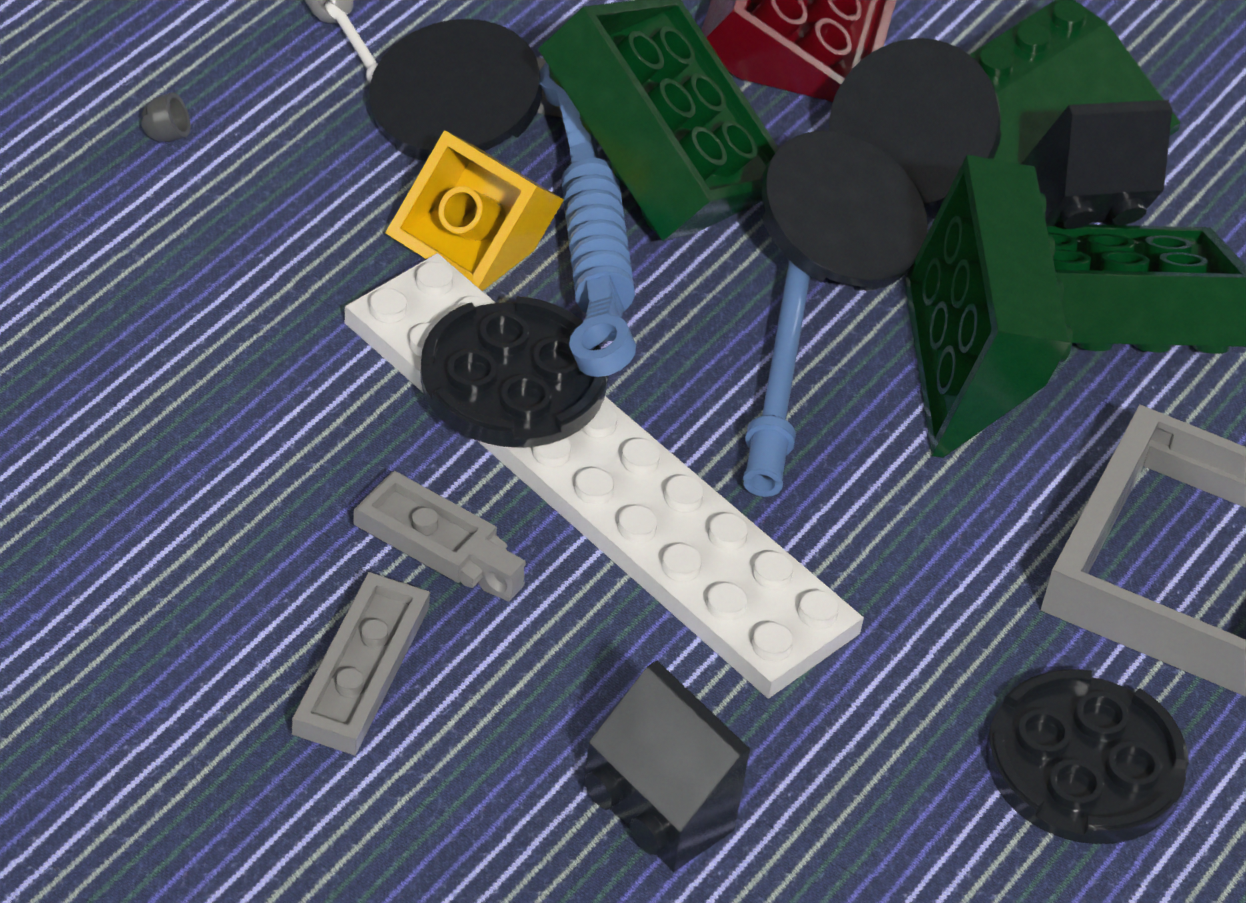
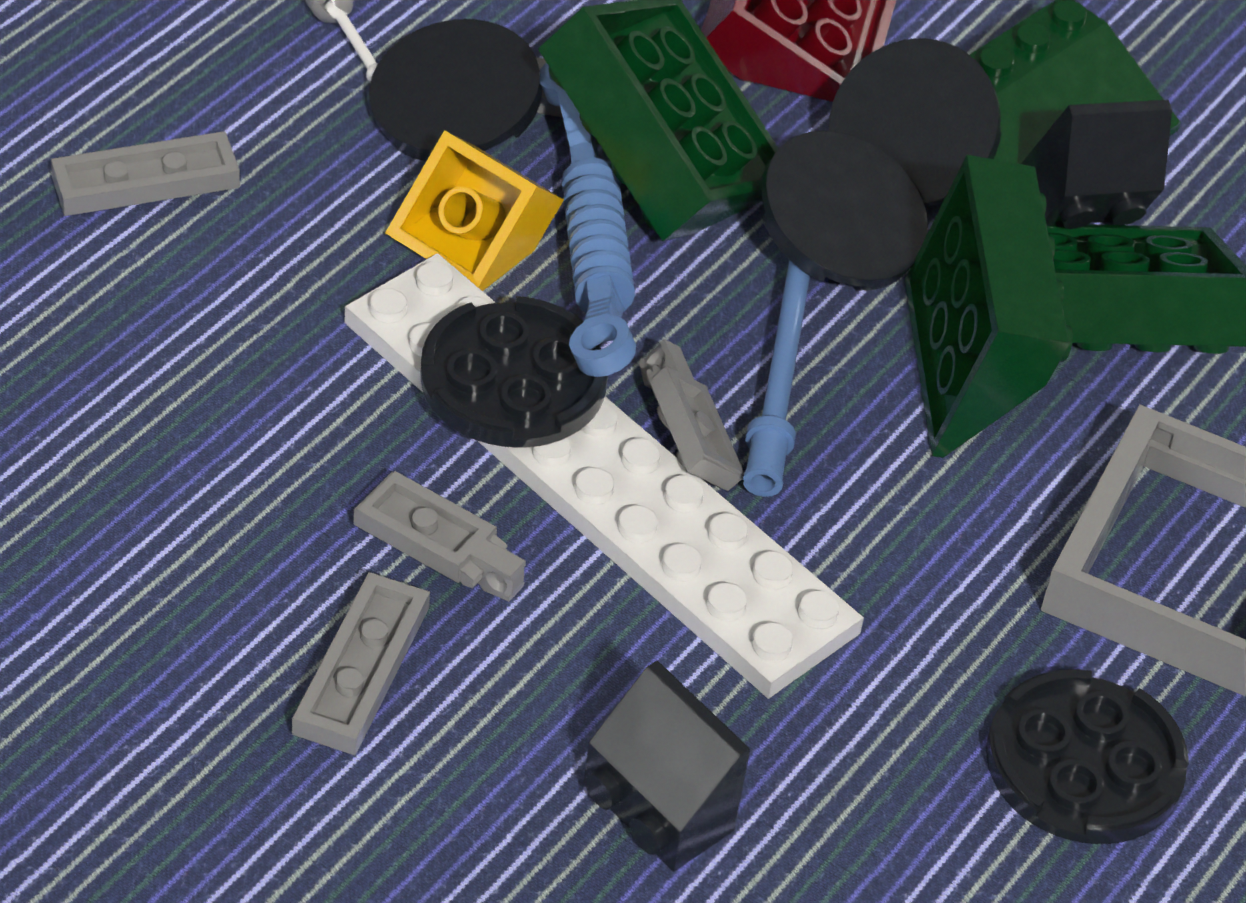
(145, 173): none -> light grey plate
(166, 118): dark grey hinge -> none
(691, 417): none -> light grey hinge

